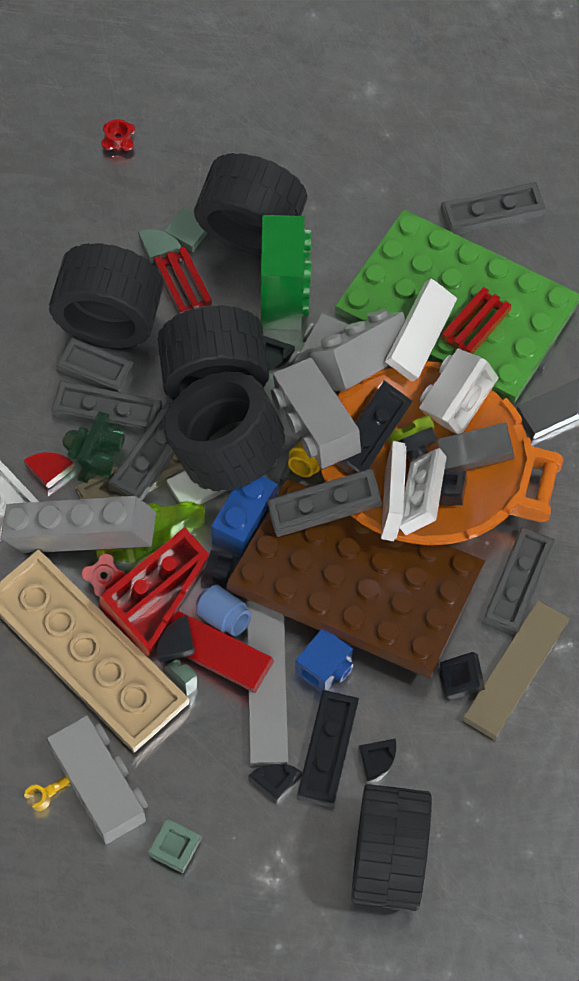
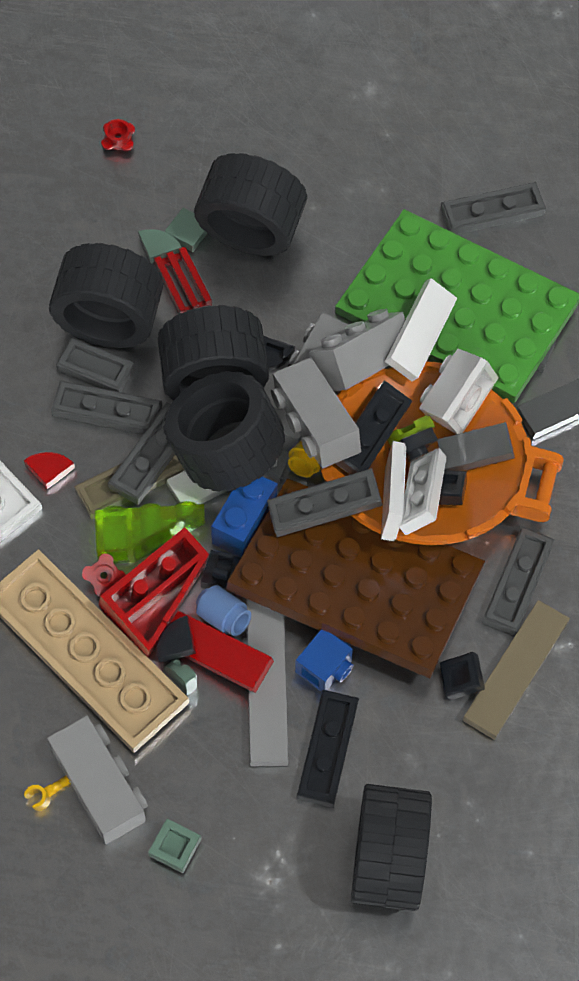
(79, 524): light grey brick -> none
(90, 446): clear green hips -> none
(275, 780): black tile -> none
(285, 272): green brick -> none
(377, 759): black tile -> none
(491, 302): red tile -> none

